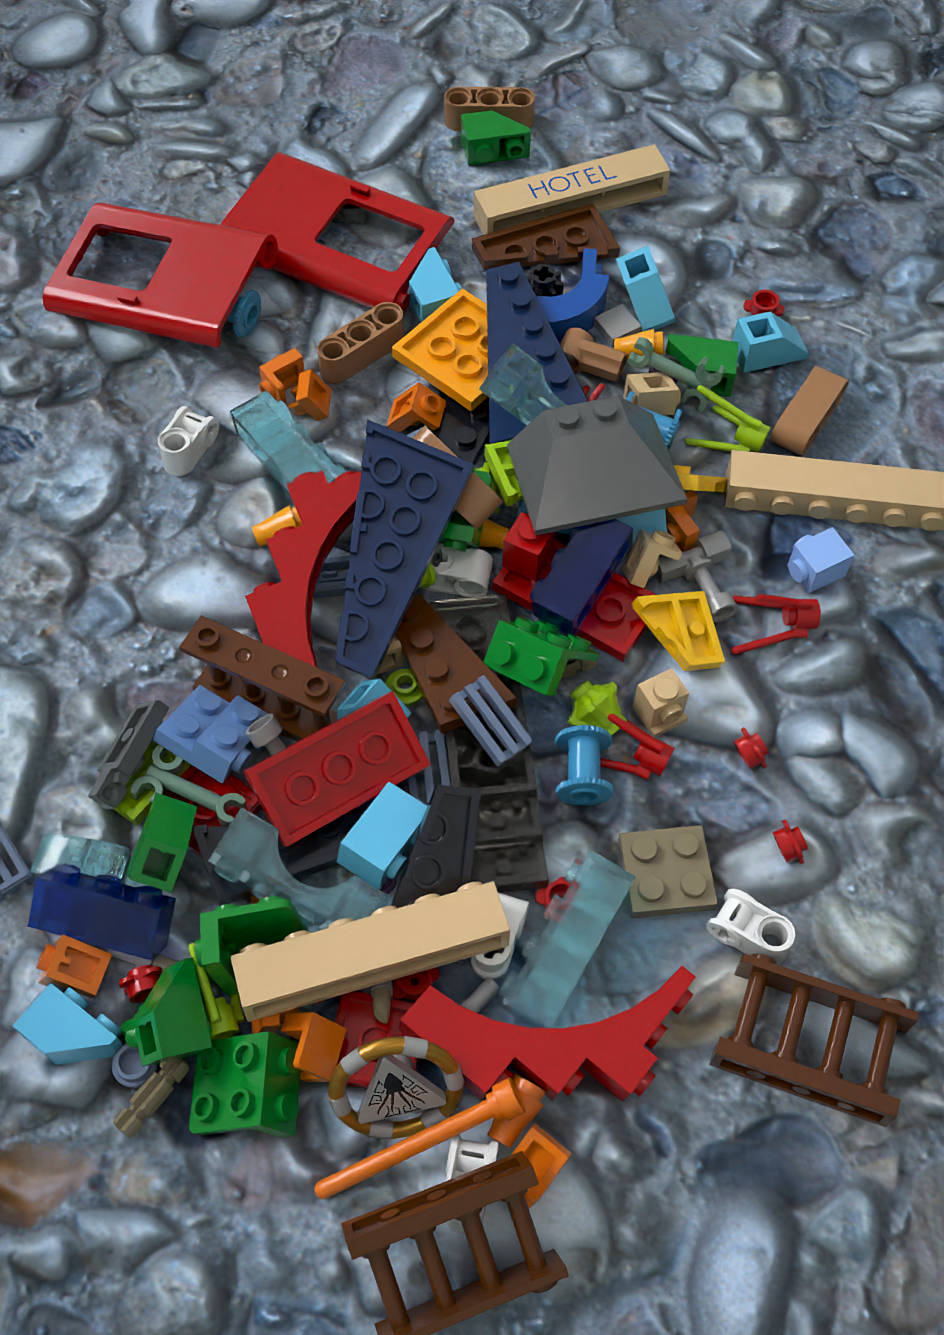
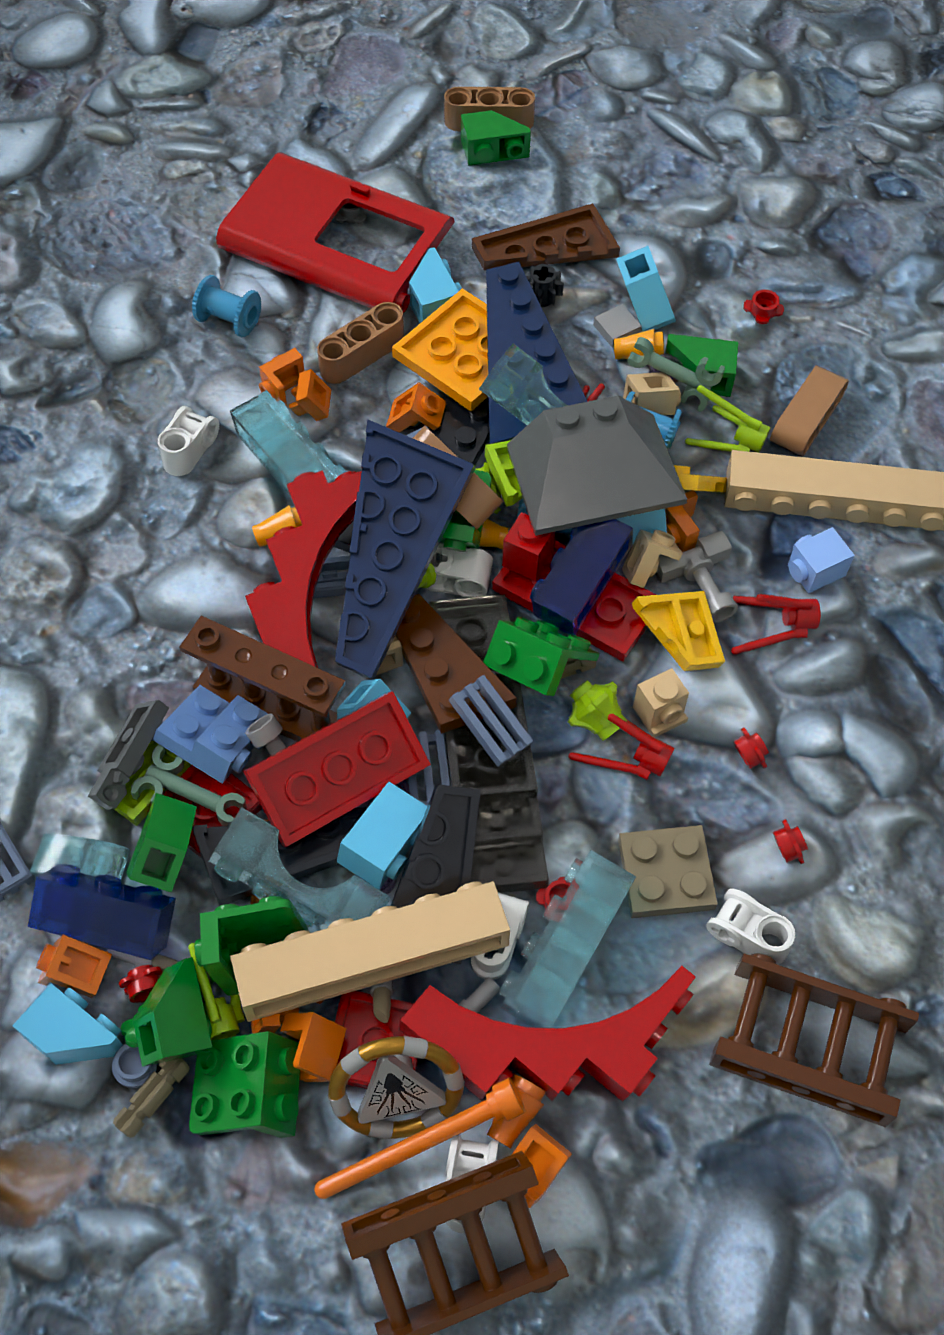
(189, 289): red piece -> none
(404, 989): red plate -> none
(409, 696): lime plate -> none
(580, 304): blue arch -> none
(584, 765): dark azure hose -> none
(592, 357): medium nougat piece -> none
(604, 182): tan brick -> none
(767, 342): medium azure slope -> none

